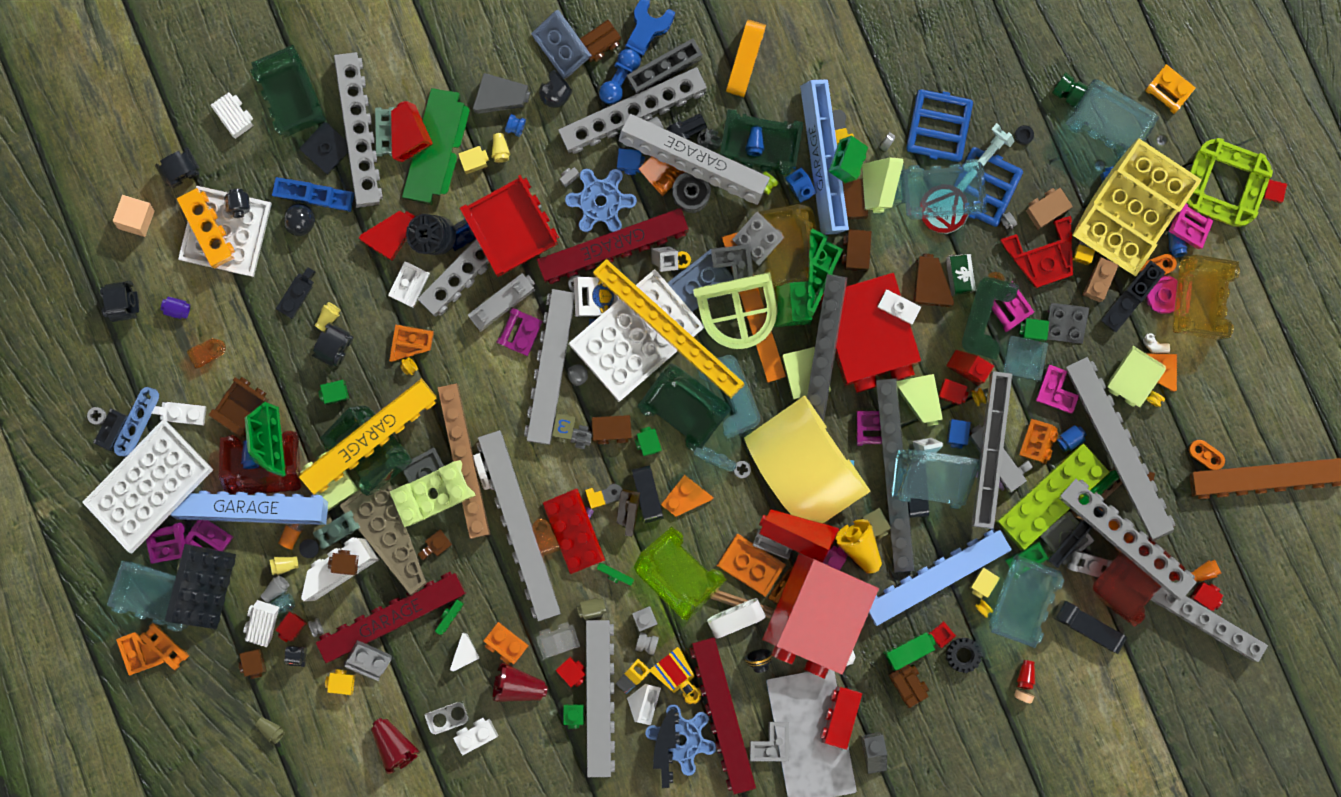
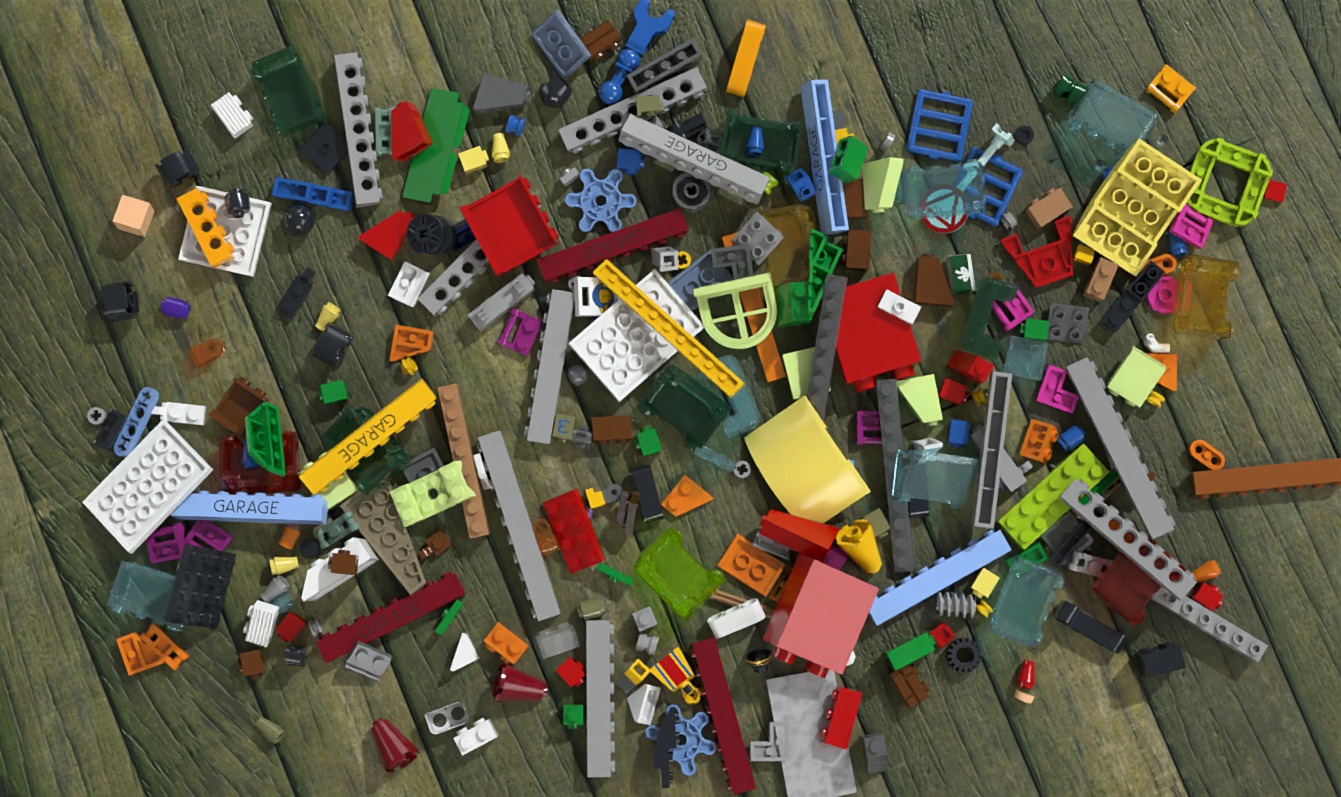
(340, 682): yellow brick -> none
(649, 106): none -> olive brick
(660, 174): orange hinge -> none
(955, 604): none -> light grey piece
(1160, 660): none -> black brick

